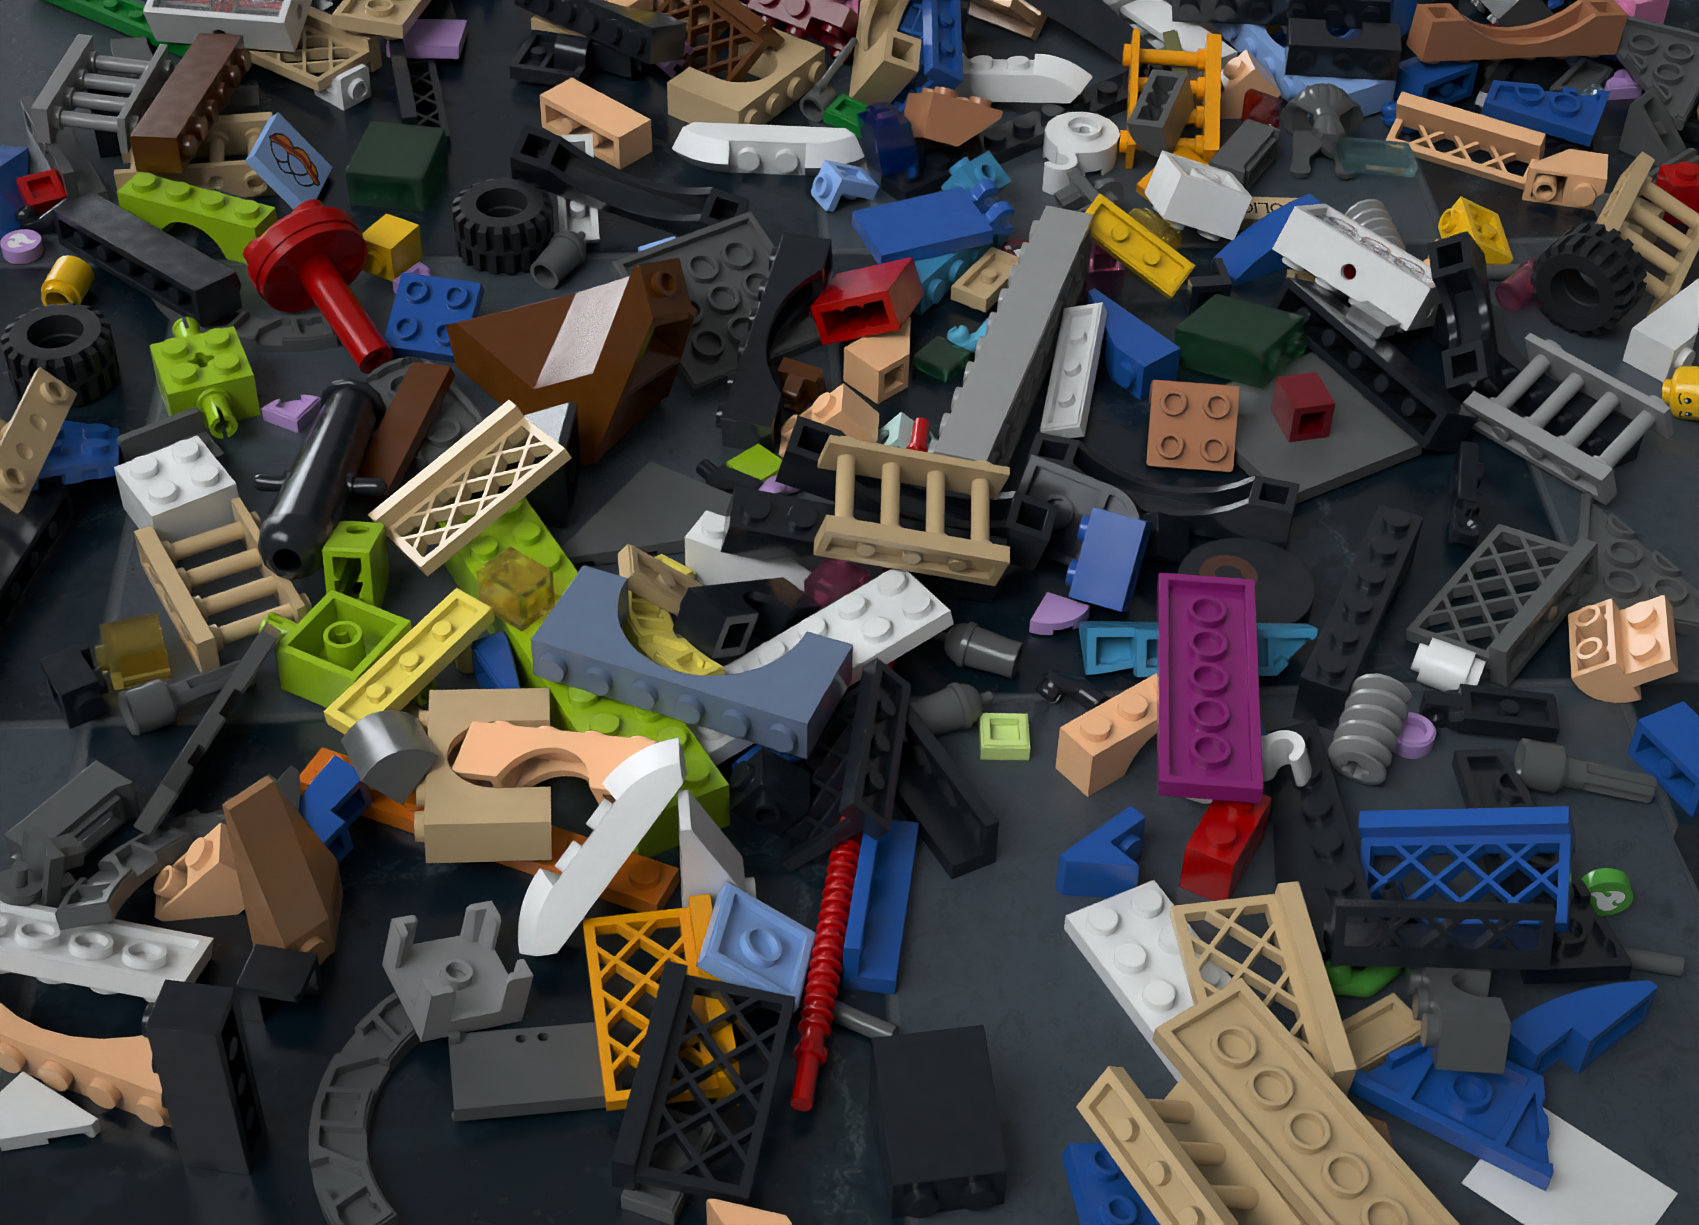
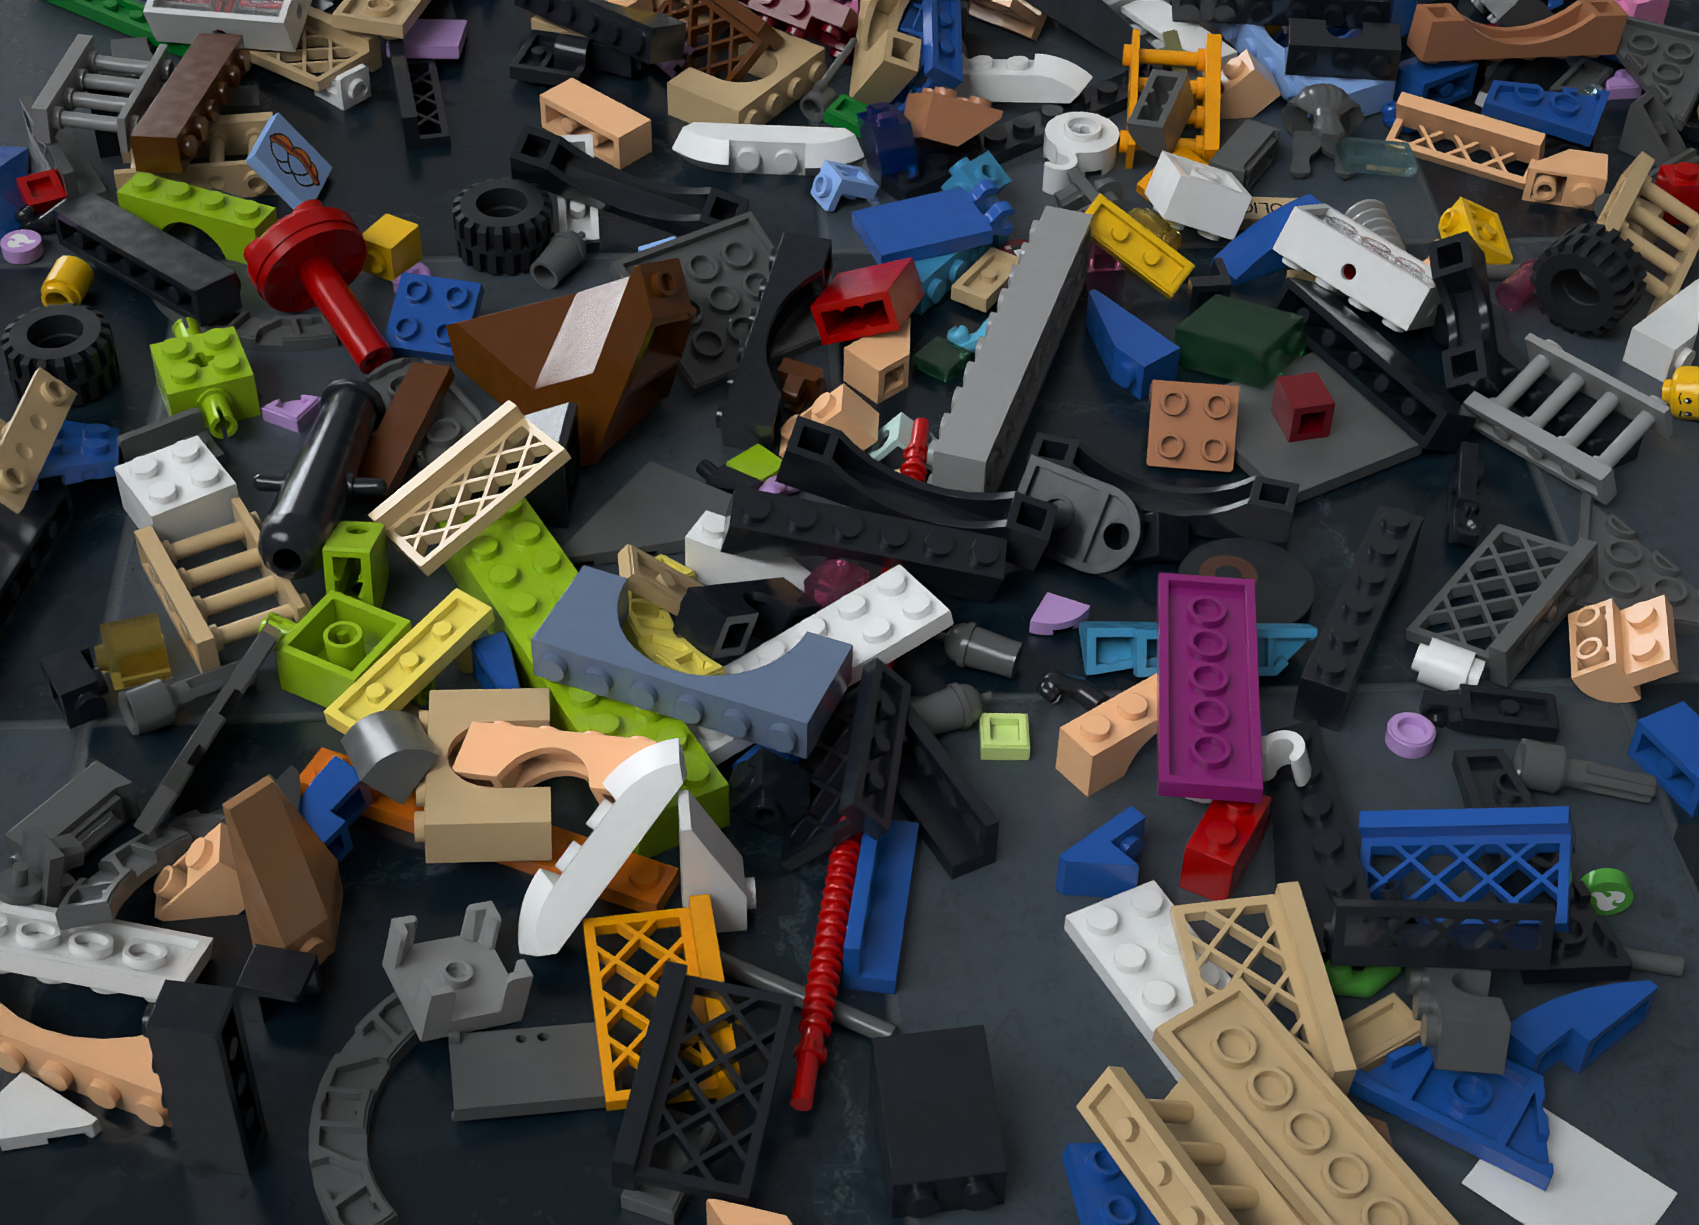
(397, 166): clear green brick -> none
(516, 588): clear yellow brick -> none
(755, 945): light blue tile -> none
(905, 548): tan fence -> none
(1074, 371): white tile -> none
(1108, 559): blue brick -> none
(1261, 108): clear red bracket -> none
(1369, 728): light grey piece -> none
(1372, 320): flat silver tile -> none

